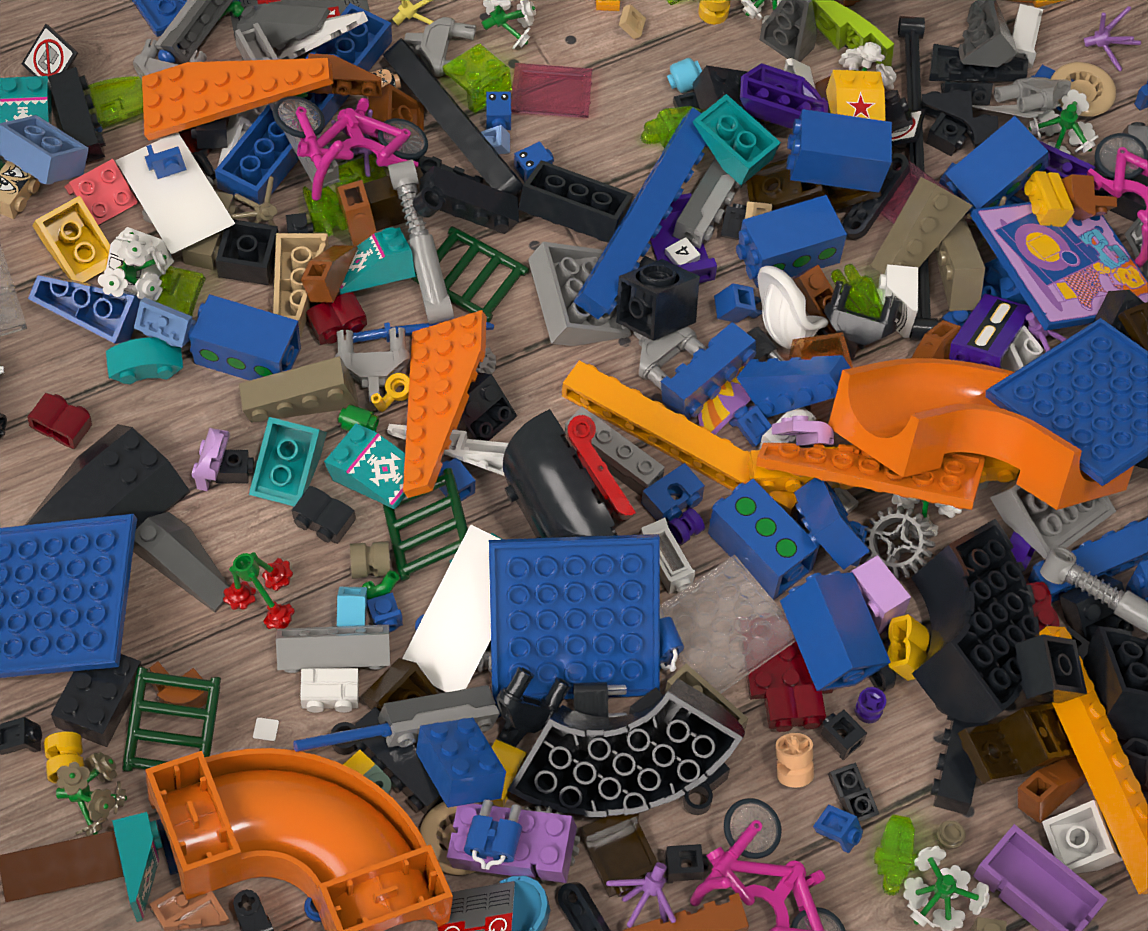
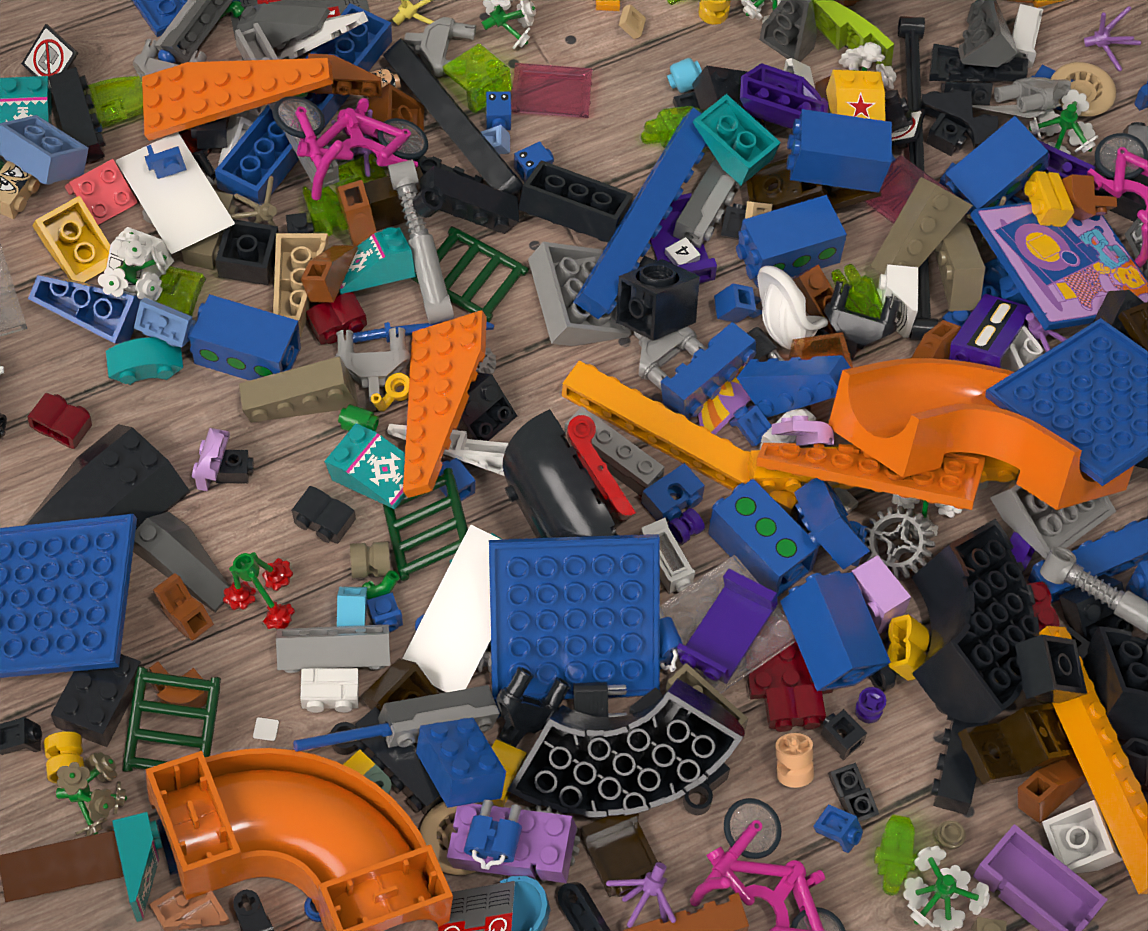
(181, 608): none -> dark orange brick
(286, 461): teal slope -> none
(681, 854): black brick -> none
(729, 627): none -> dark purple panel
(866, 212): black plate -> none

